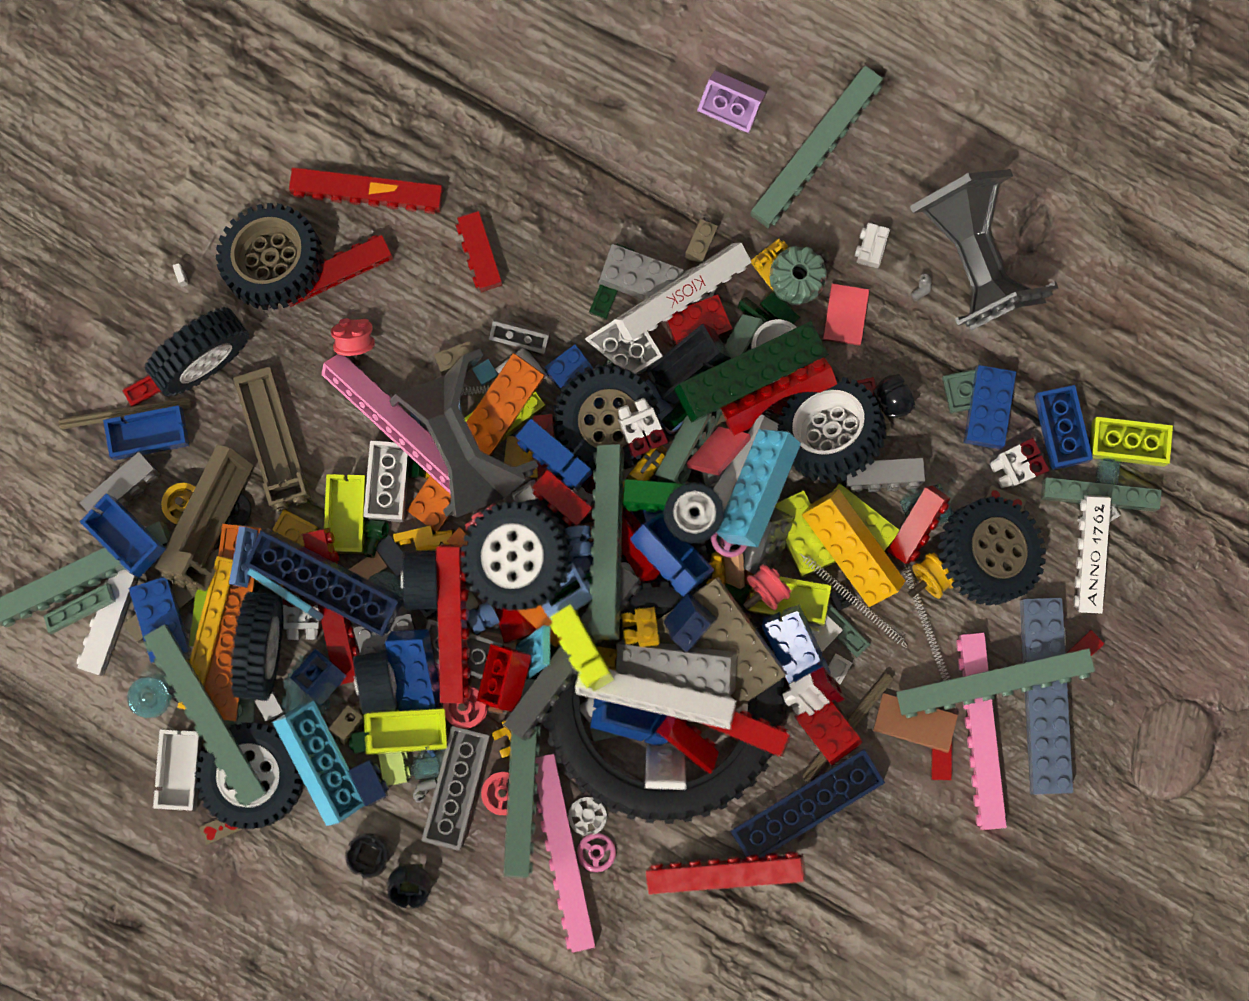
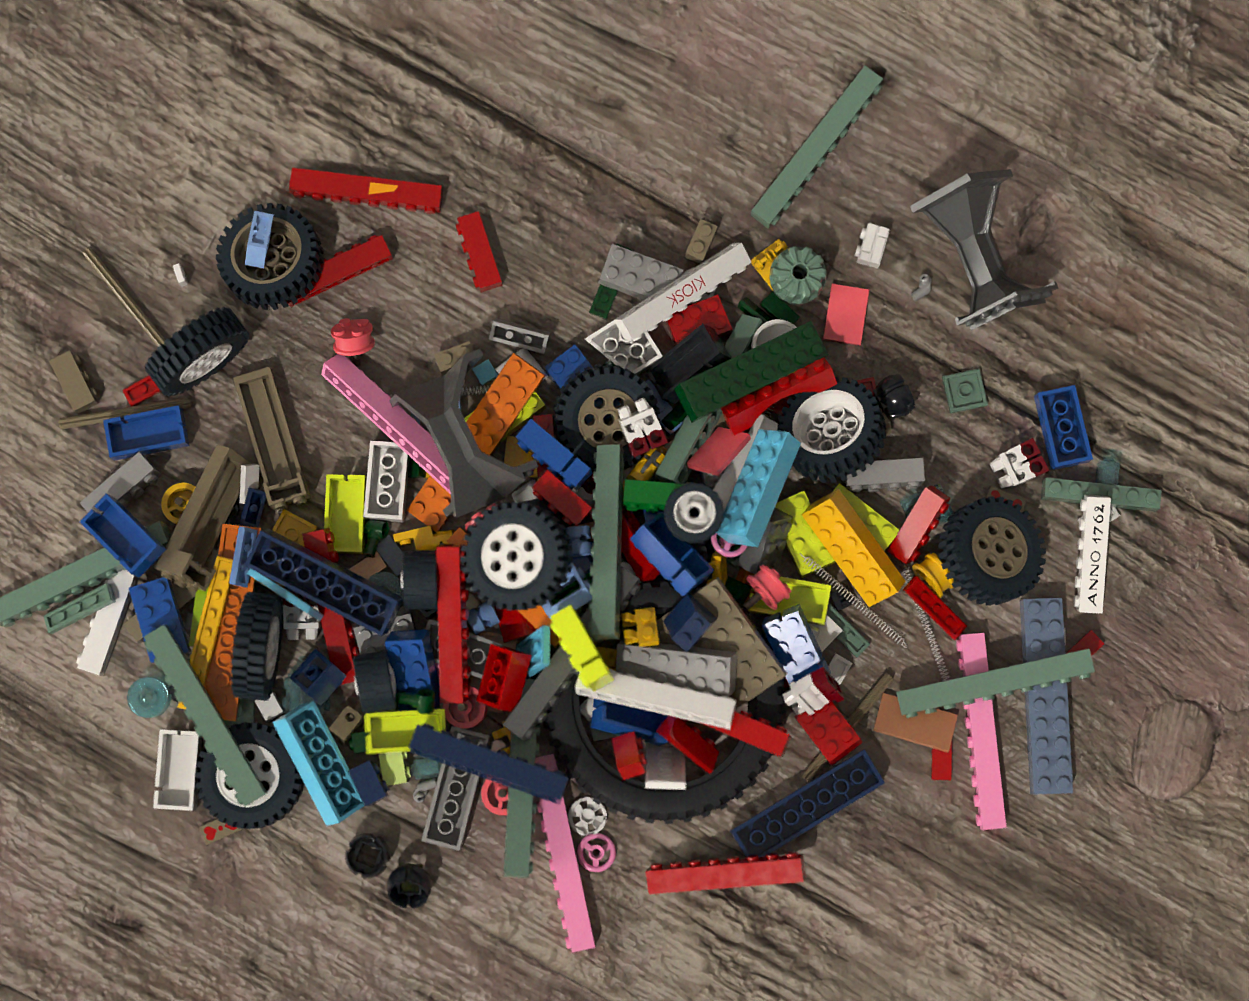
(74, 381): none -> dark tan brick
(123, 296): none -> dark tan axle
(248, 479): none -> white tile
(253, 507): none -> dark blue slope
(259, 239): none -> light blue window
(422, 700): none -> dark green pin
(488, 764): none -> dark blue brick
(629, 755): none -> red piece
(731, 101): lavender slope -> none
(734, 570): light nougat tile -> none
(934, 607): none -> red tile
(989, 407): blue brick -> none
(1131, 441): neon yellow brick -> none

